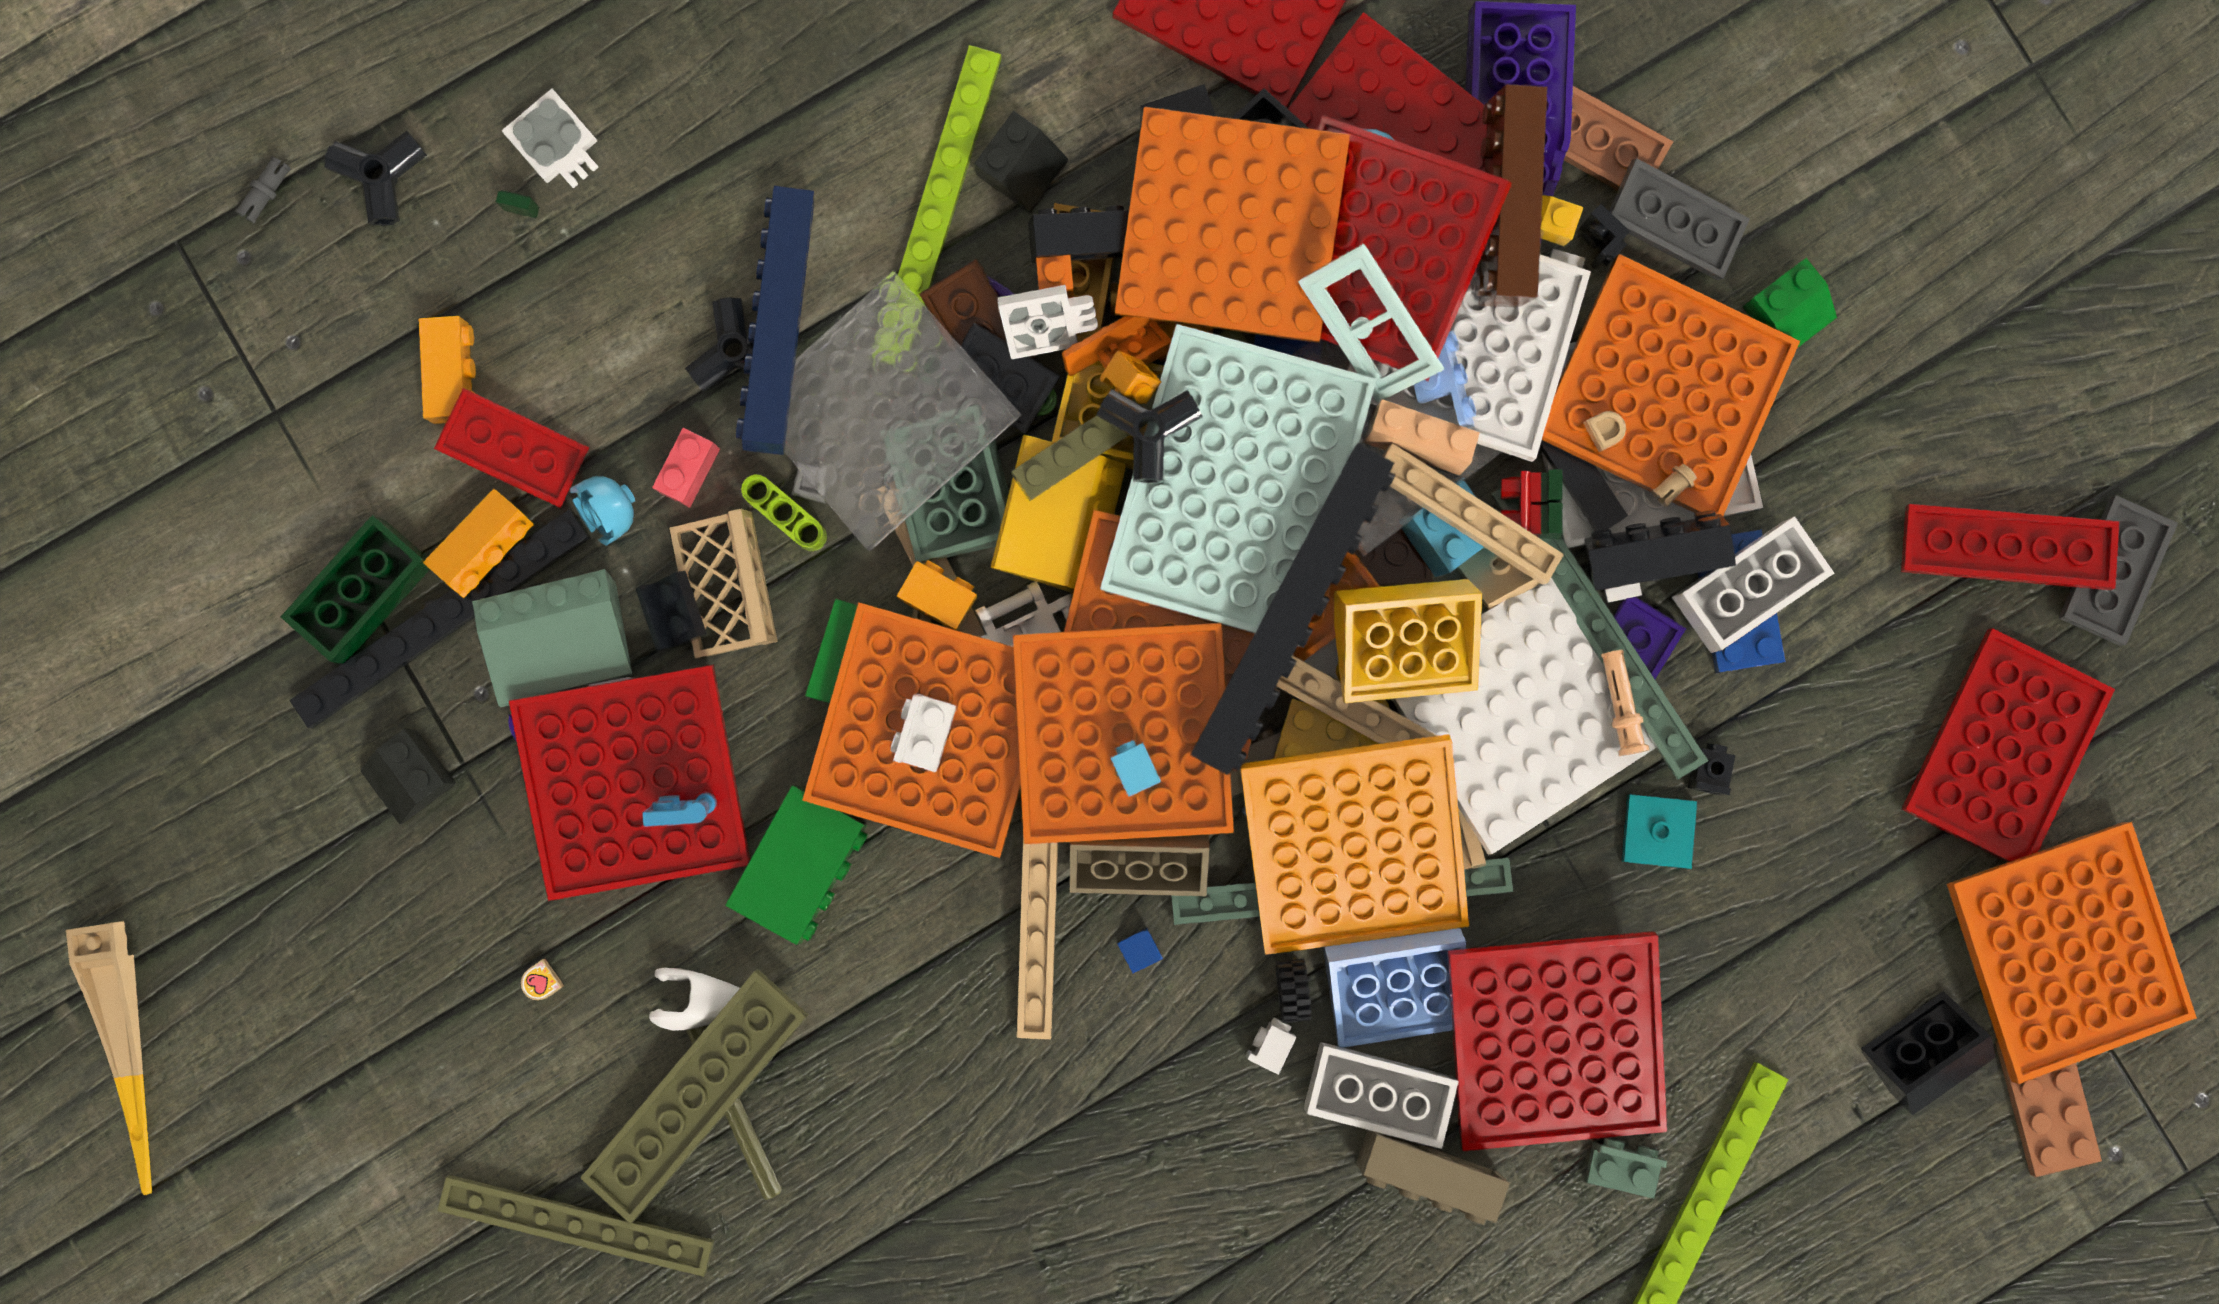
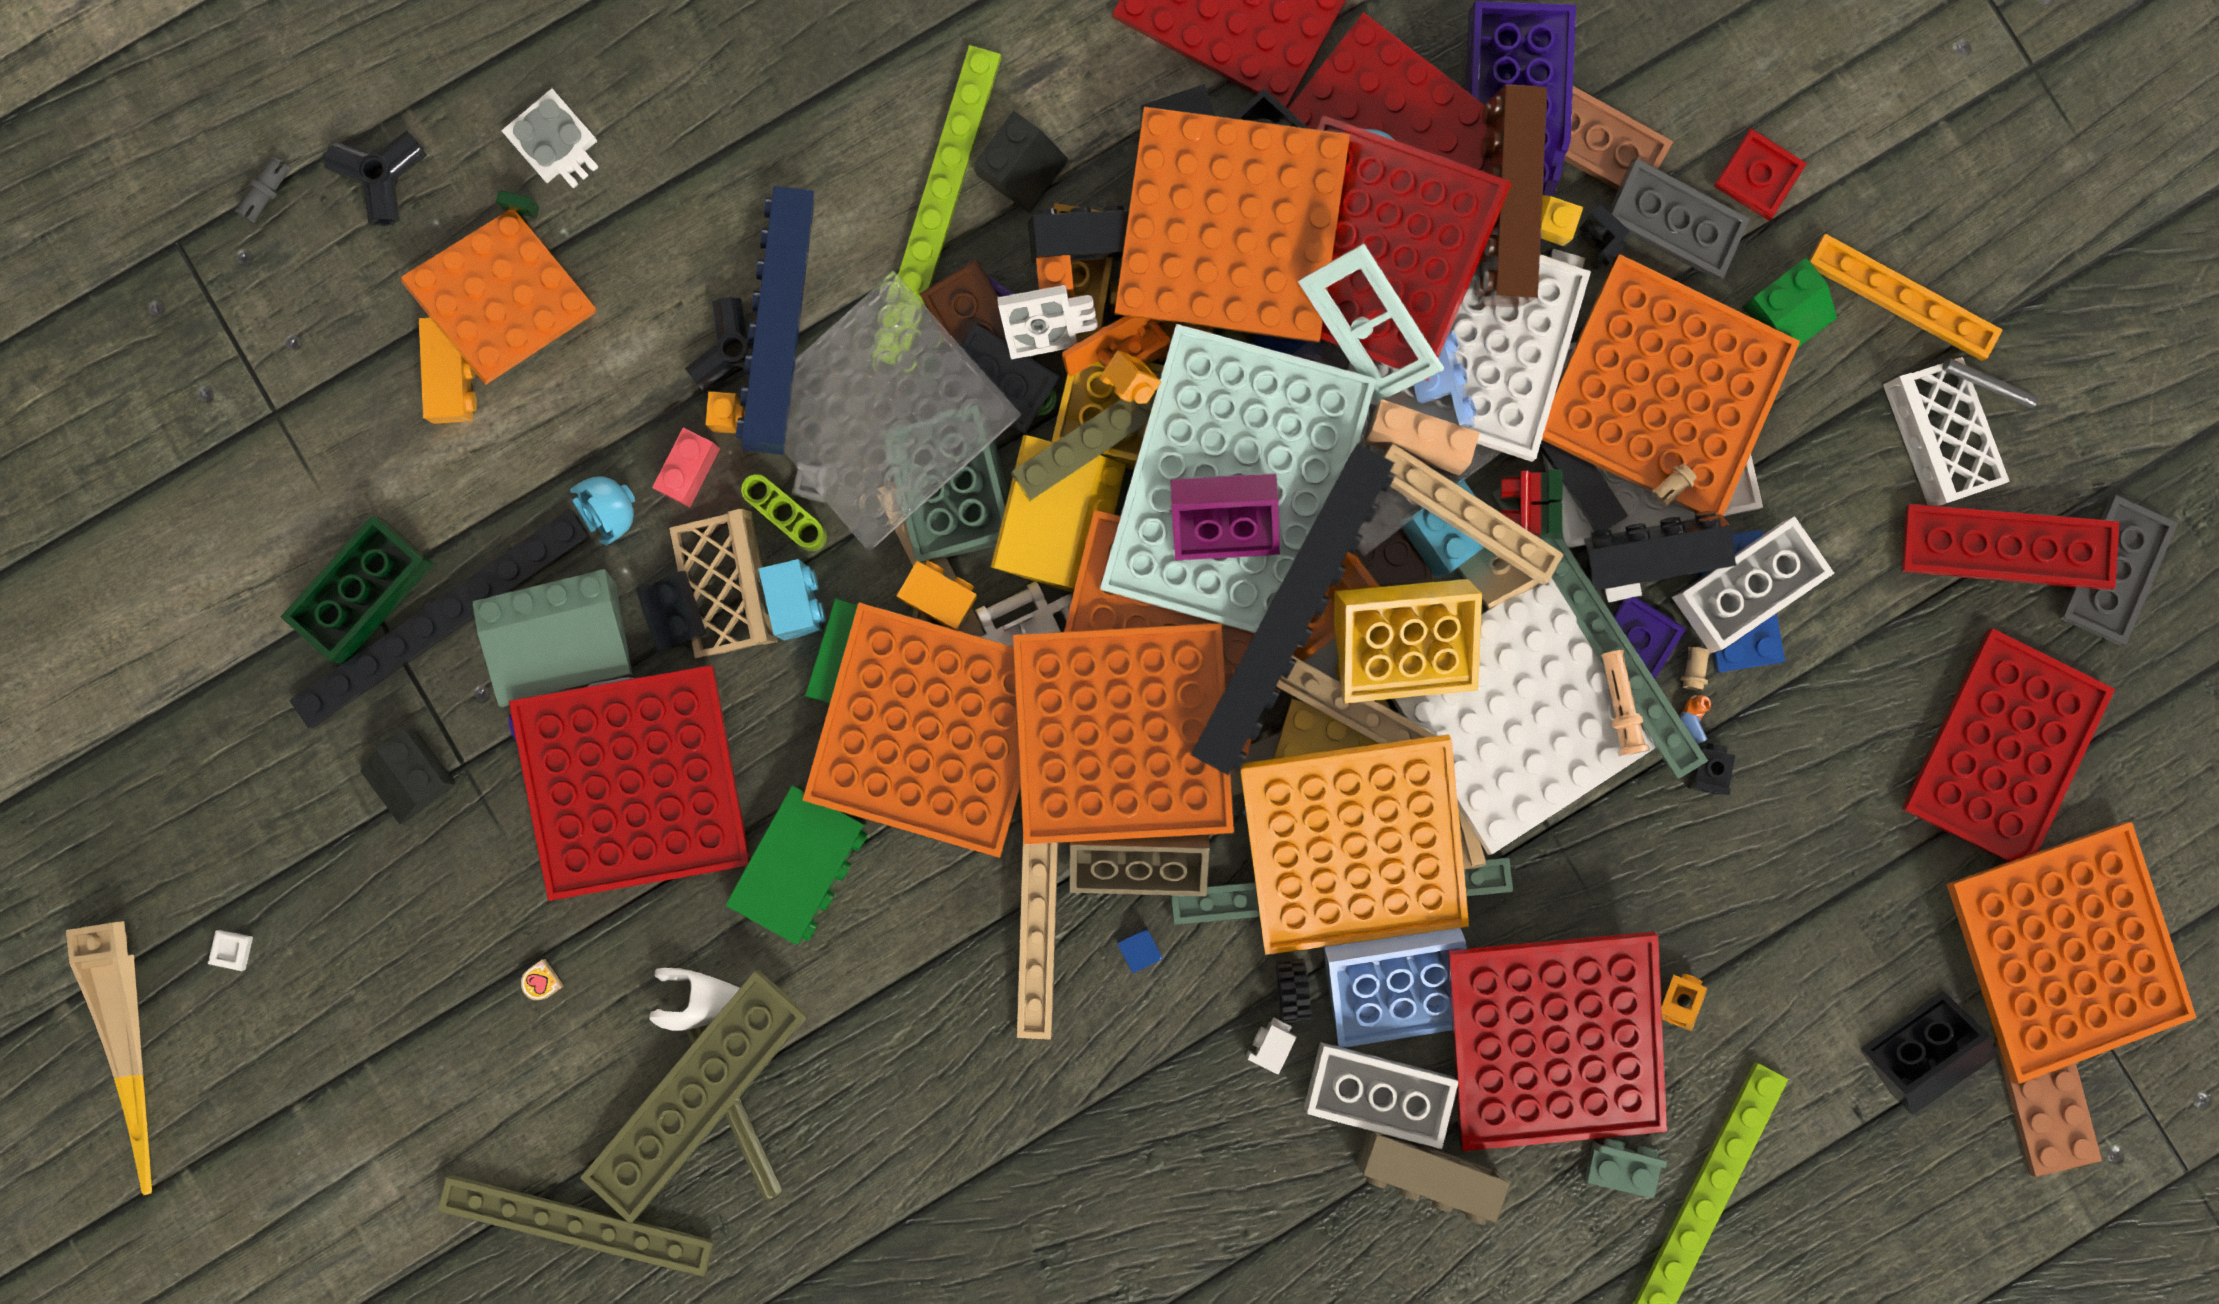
(230, 950): none -> white tile
(478, 543): light orange brick -> none
(498, 295): none -> orange plate
(511, 448): red tile -> none
(672, 811): dark azure plate -> none
(723, 412): none -> light orange brick
(791, 599): none -> medium azure brick
(923, 732): white bracket -> none
(1135, 767): medium azure brick -> none
(1149, 451): black piece -> none
(1225, 516): none -> magenta slope
(1605, 429): tan tile -> none
(1659, 831): teal plate -> none
(1688, 987): none -> light orange brick
(1693, 714): none -> arm
(1696, 669): none -> tan pin
(1759, 174): none -> red plate
(1904, 297): none -> light orange plate
(1931, 468): none -> white fence
(1990, 383): none -> dark grey bar

